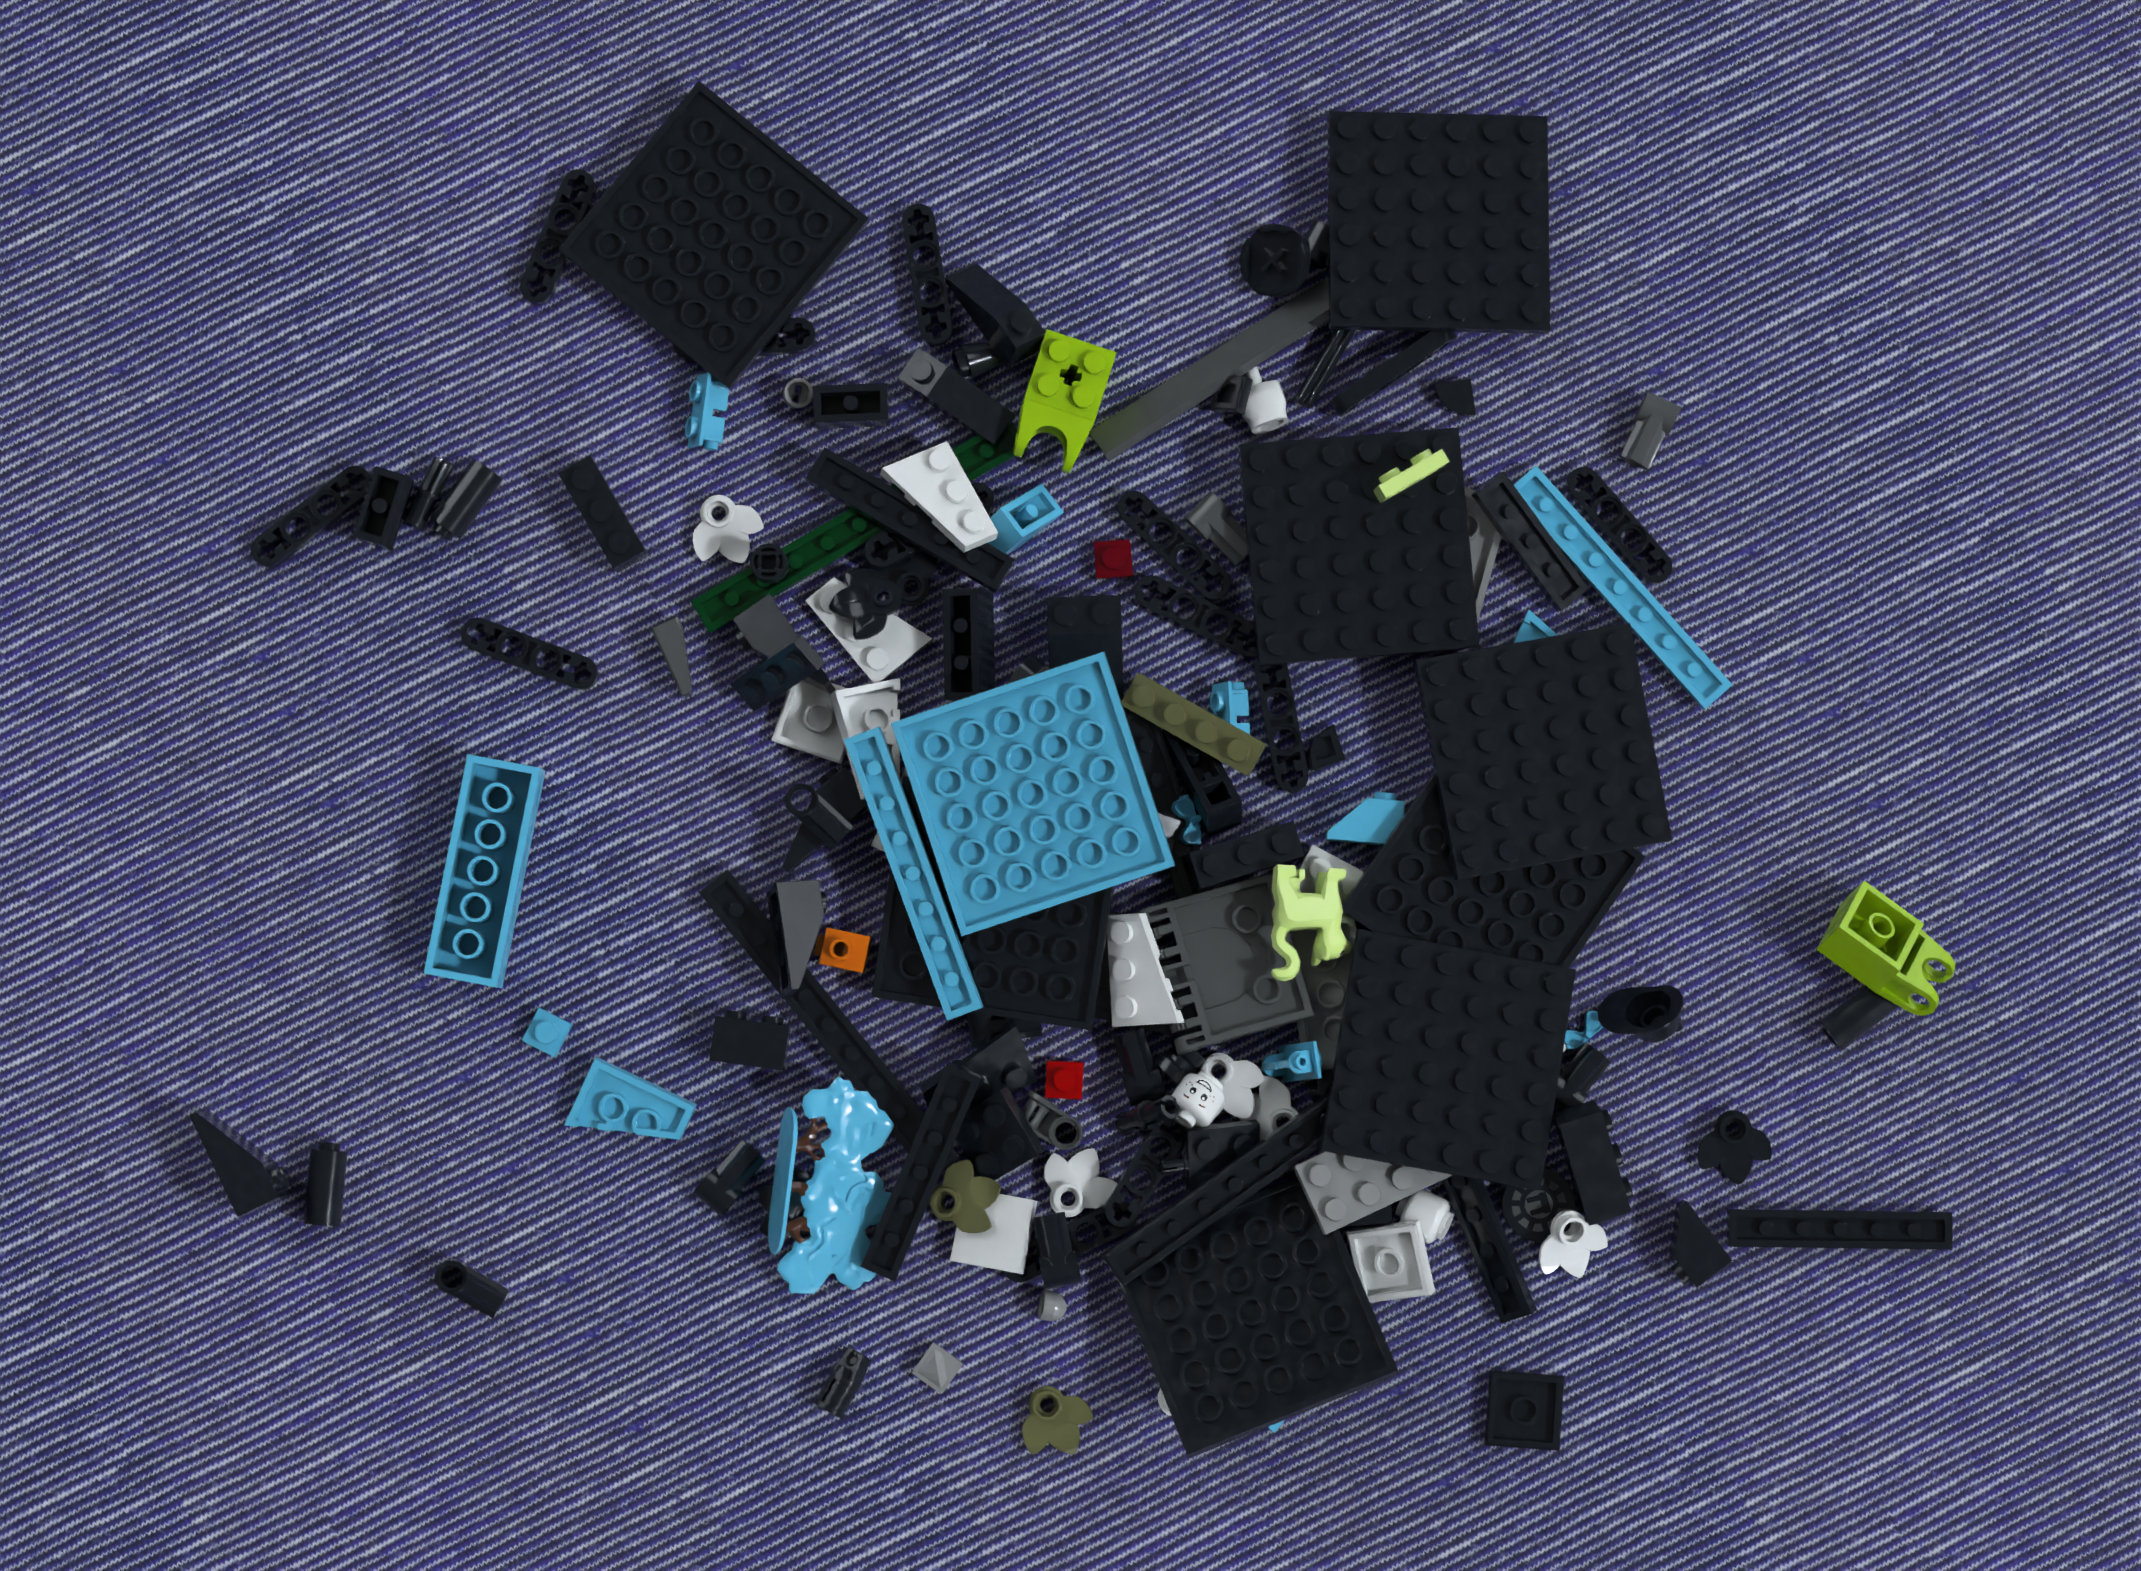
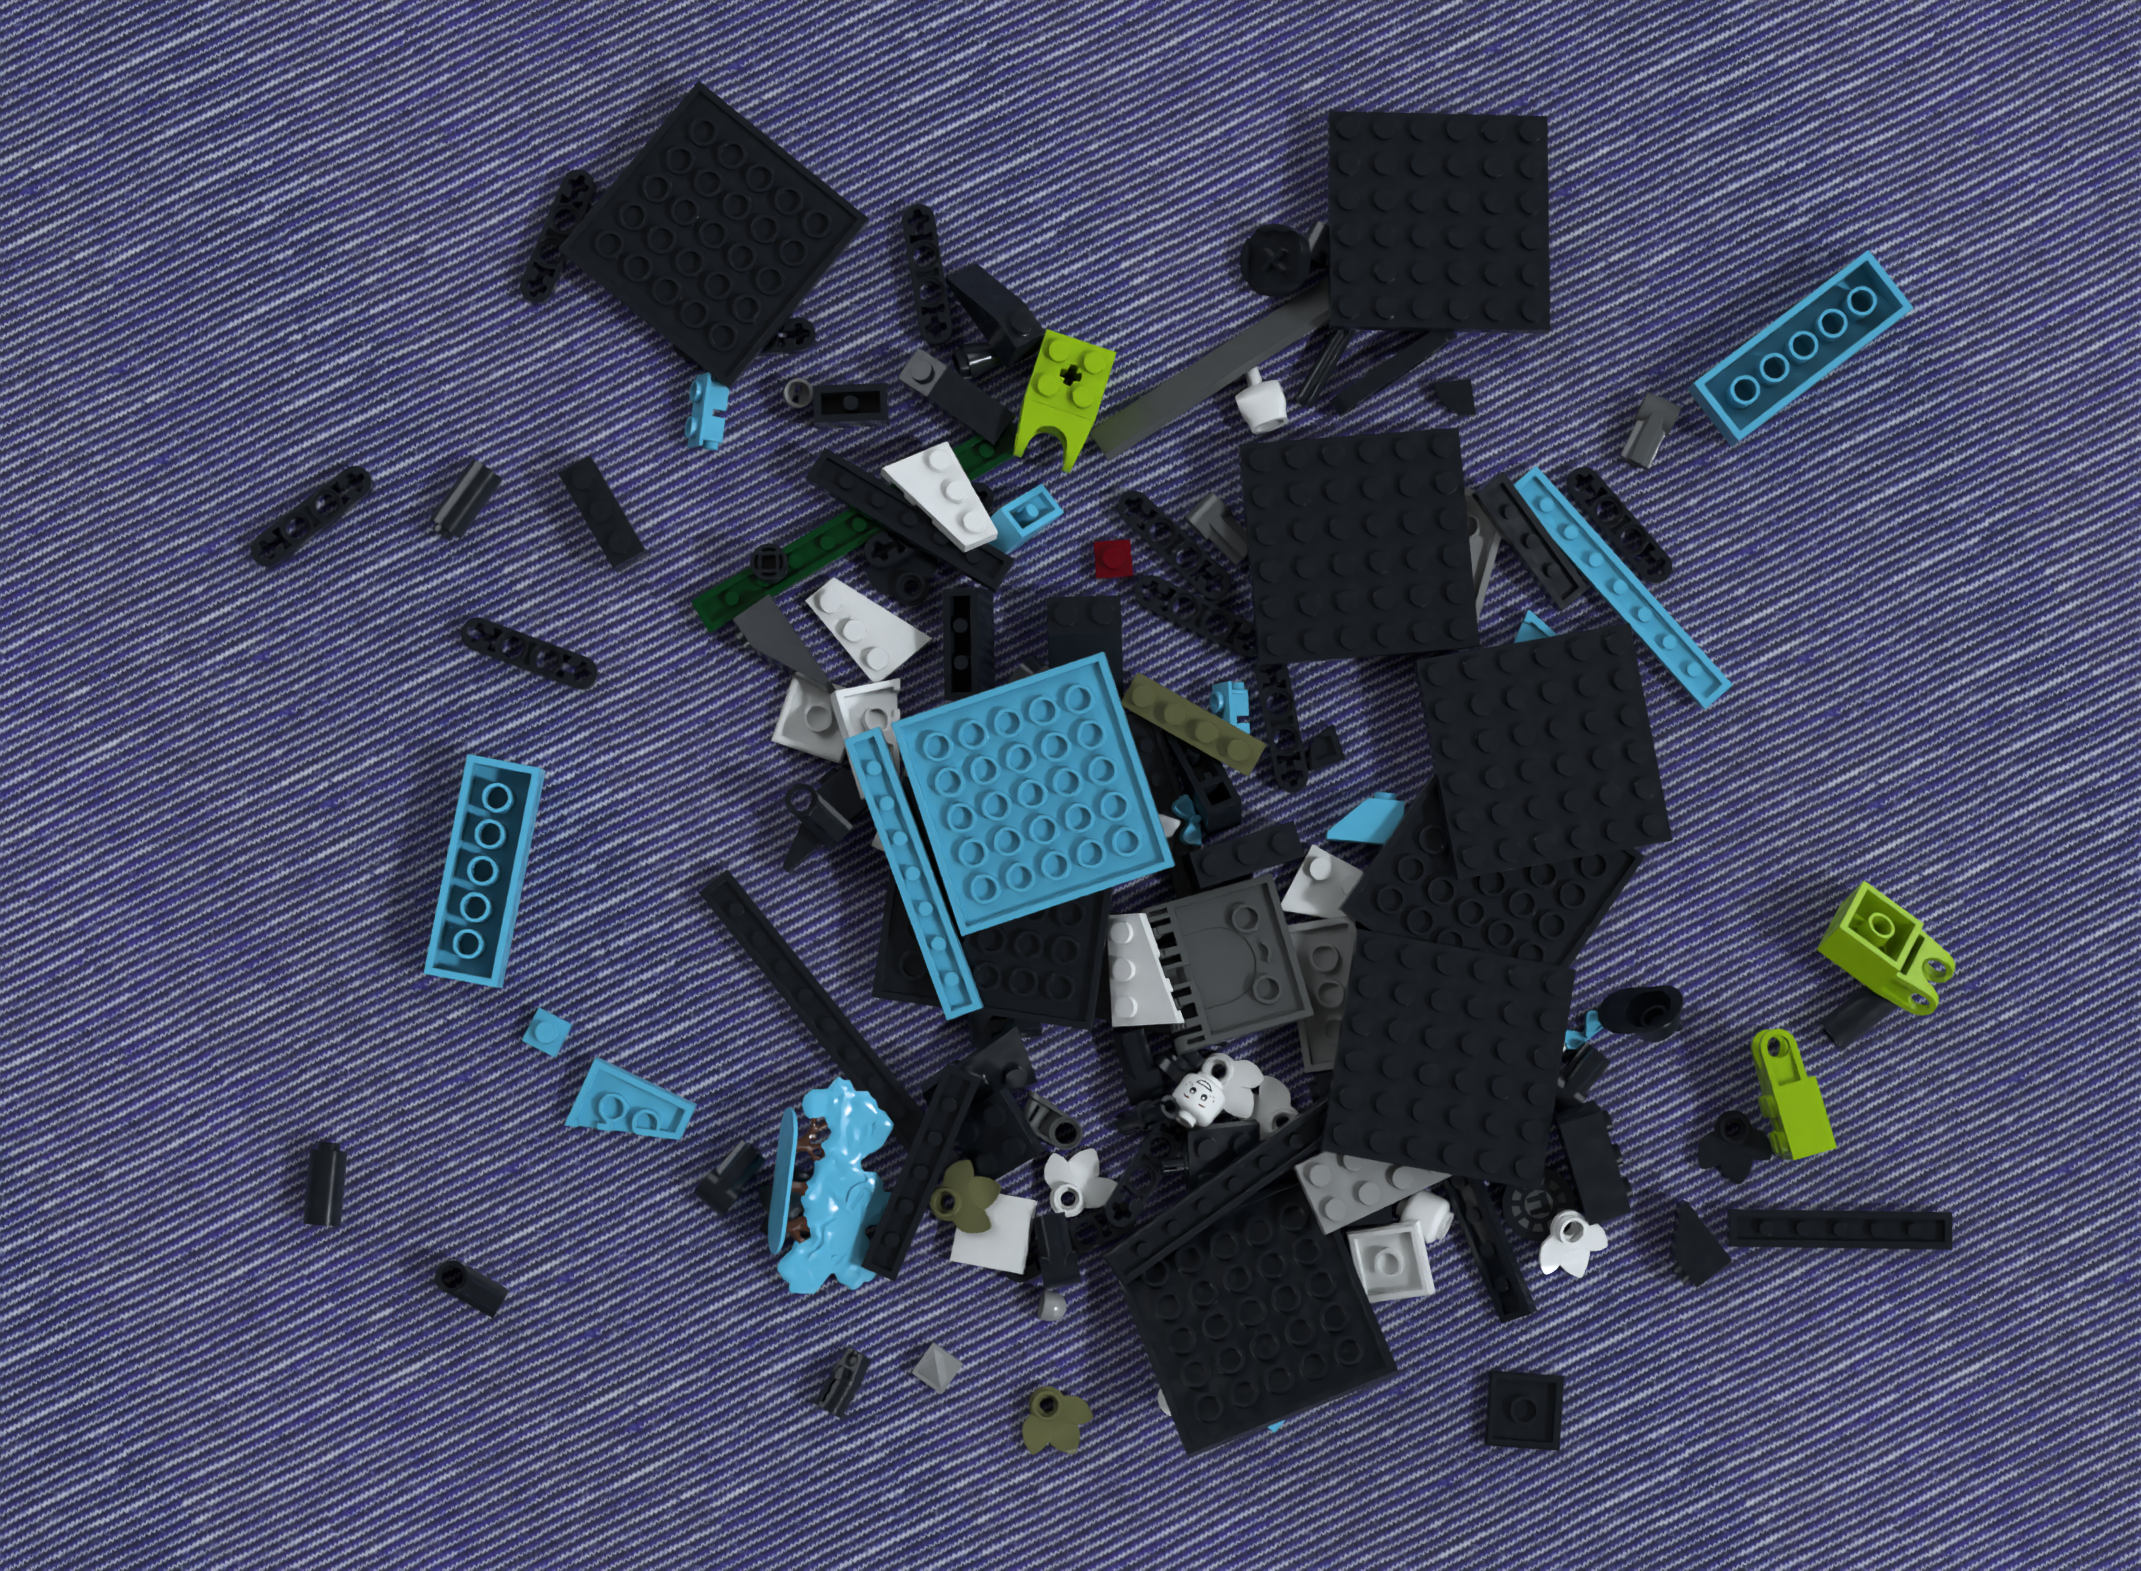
(245, 1171): black slope -> none
(383, 508): black brick -> none
(428, 493): black axle -> none
(673, 647): dark grey slope -> none
(725, 535): white plate -> none
(750, 1042): black brick -> none
(777, 673): black plate -> none
(795, 919): black slope -> none
(843, 950): orange brick -> none
(861, 602): black plate -> none
(1064, 1080): red plate -> none
(1233, 397): black tile -> none
(1294, 1062): medium azure hinge -> none
(1308, 911): yellowish green animal -> none
(1397, 481): yellowish green plate -> none
(1790, 1098): none -> lime brick
(1800, 348): none -> medium azure brick

